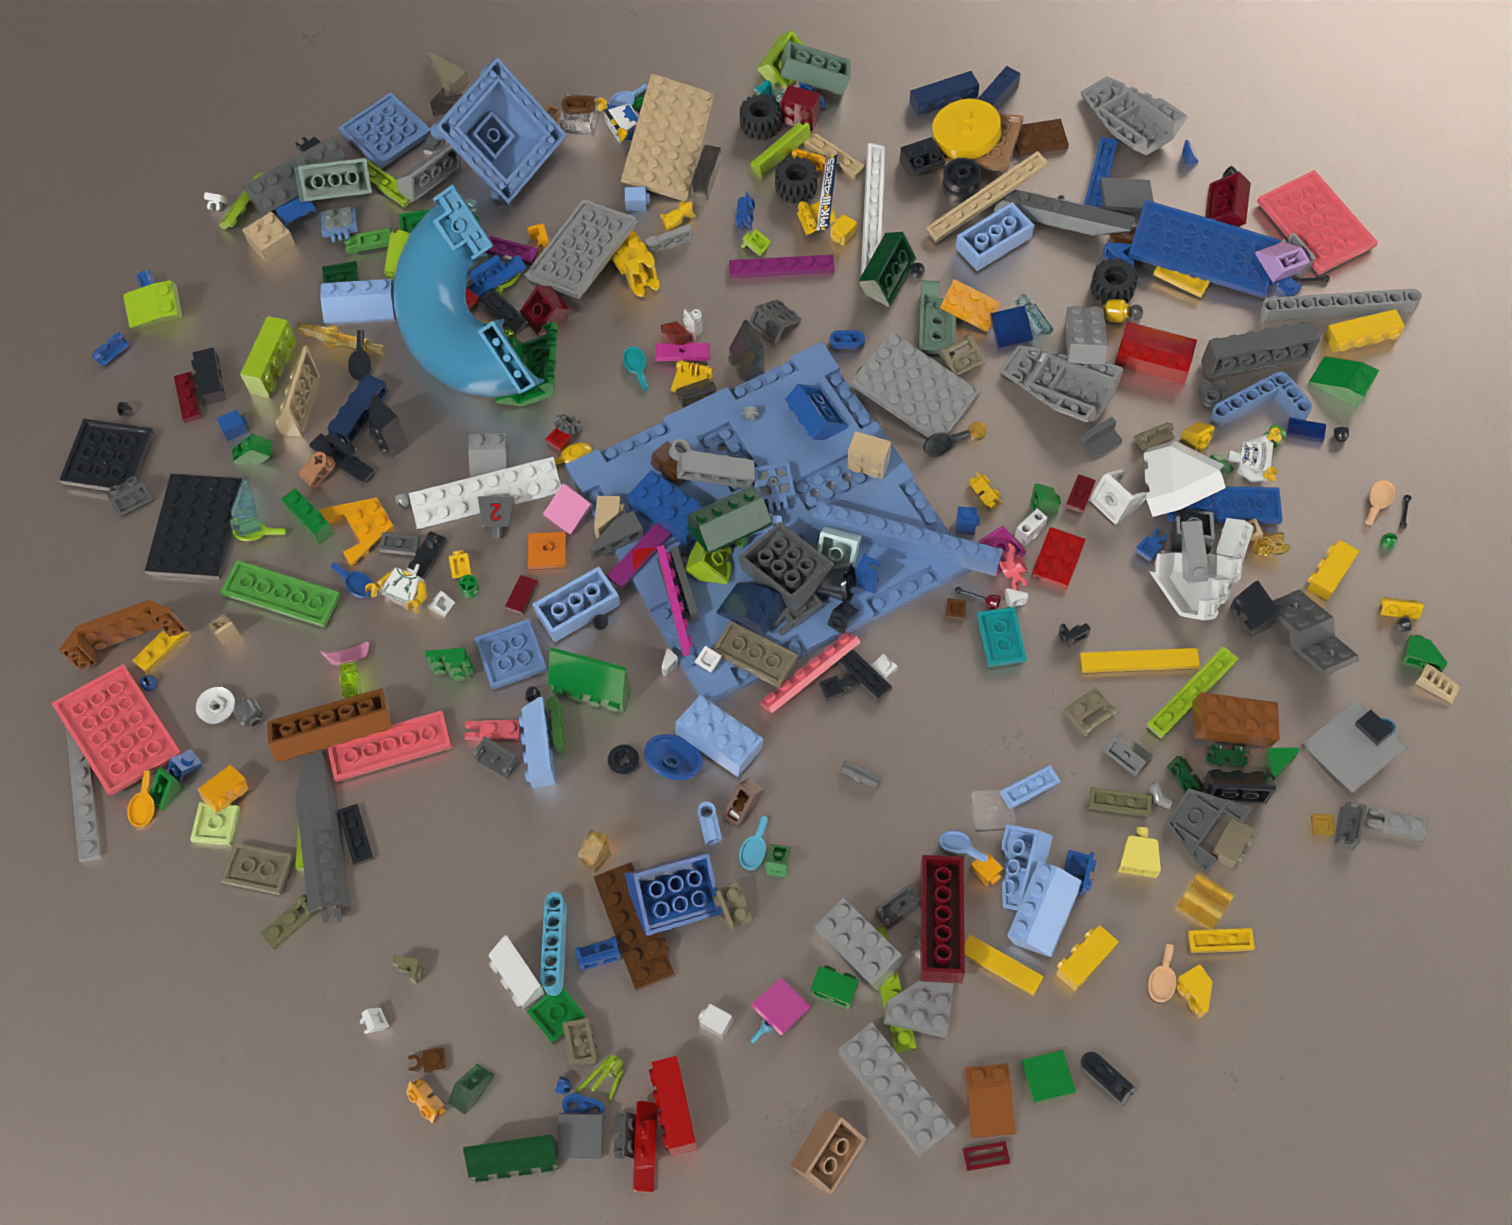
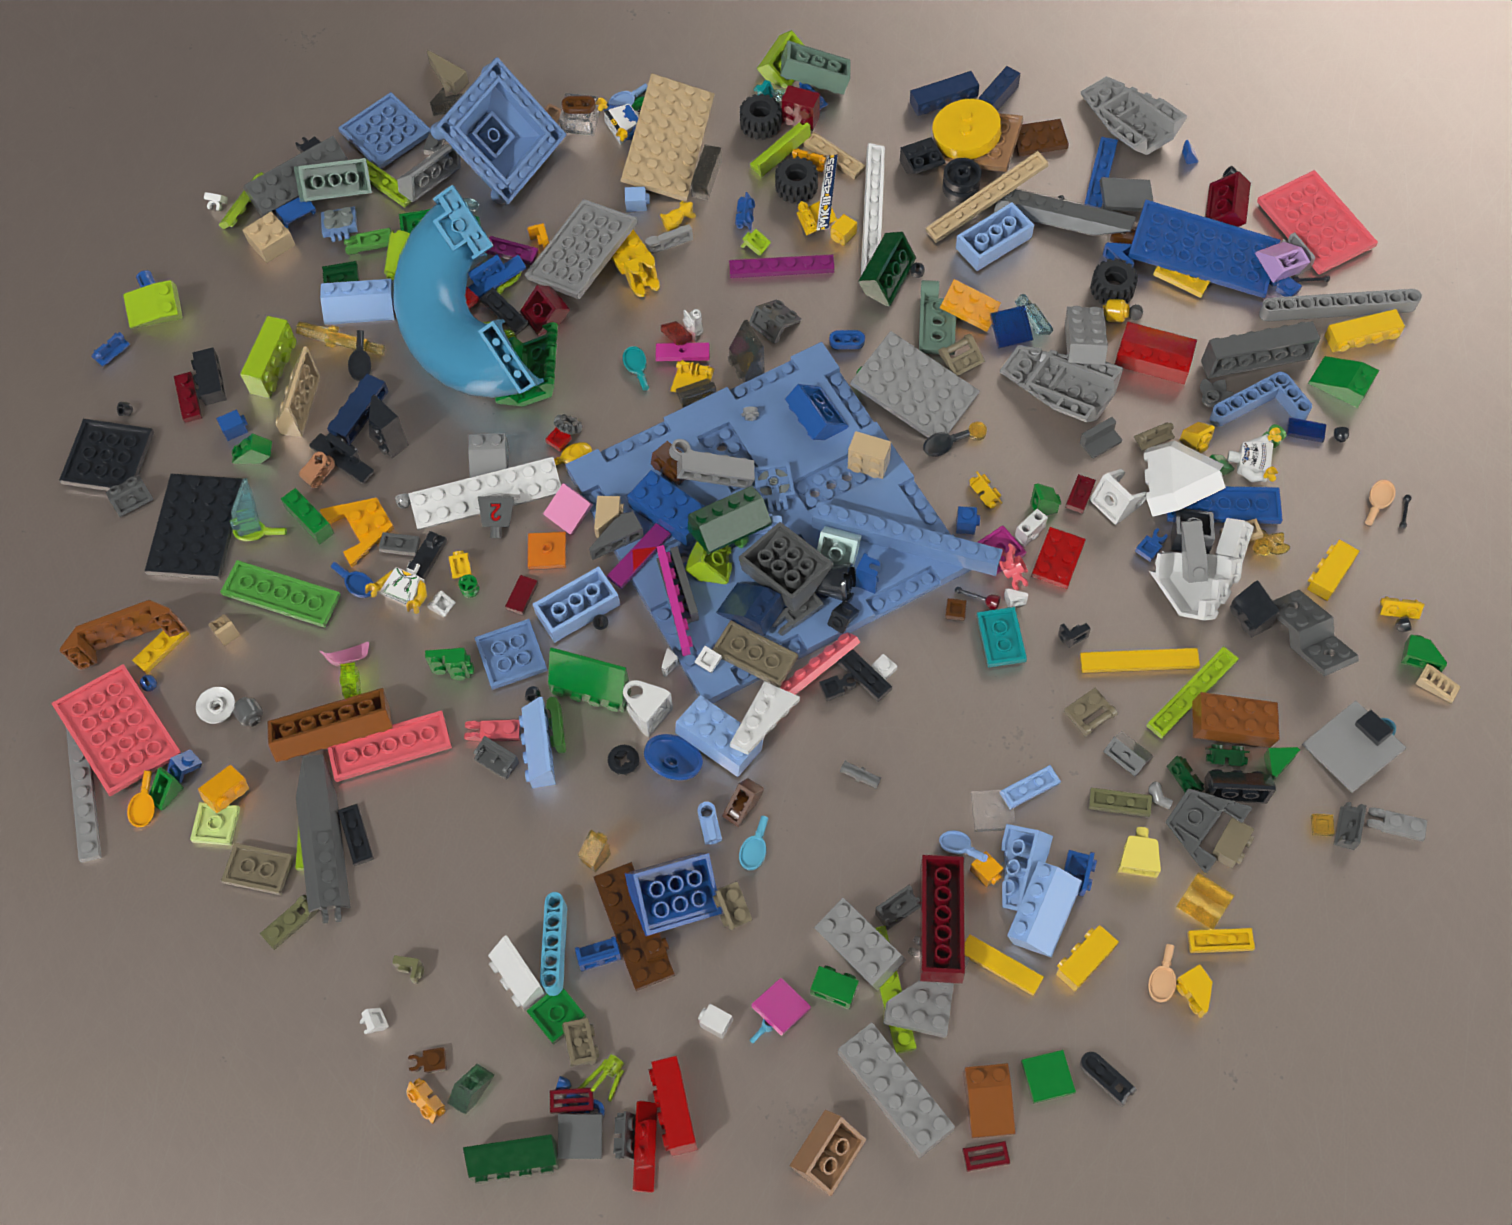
(553, 1102): none -> dark red tile
(649, 707): none -> white hose
(764, 713): none -> white wing
(778, 860): green slope -> none
(1390, 541): green hinge -> none

